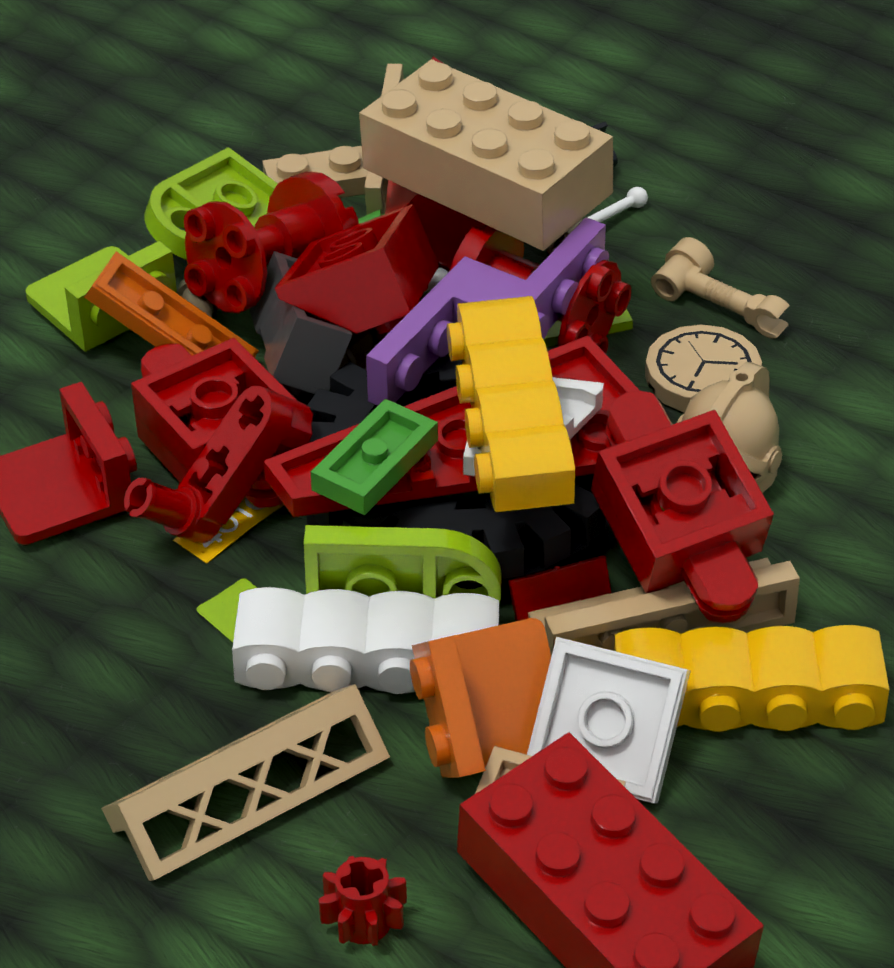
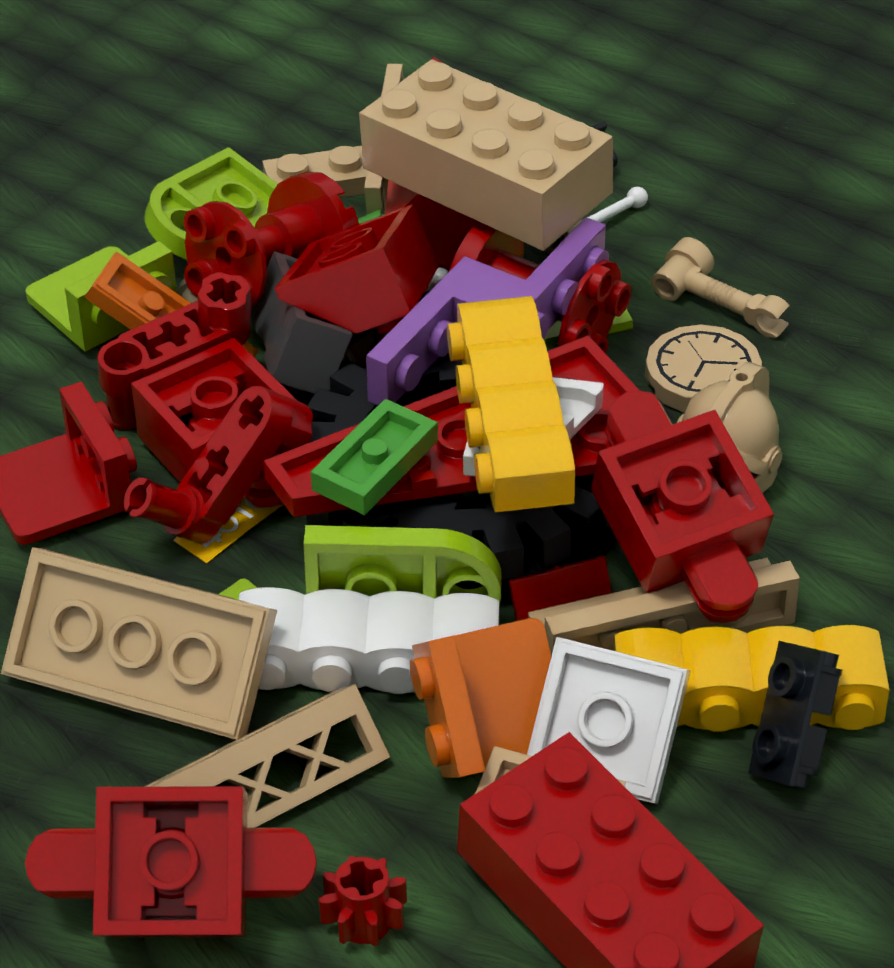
(139, 643): none -> tan tile
(170, 862): none -> red brick
(217, 316): none -> red beam
(785, 743): none -> black hinge

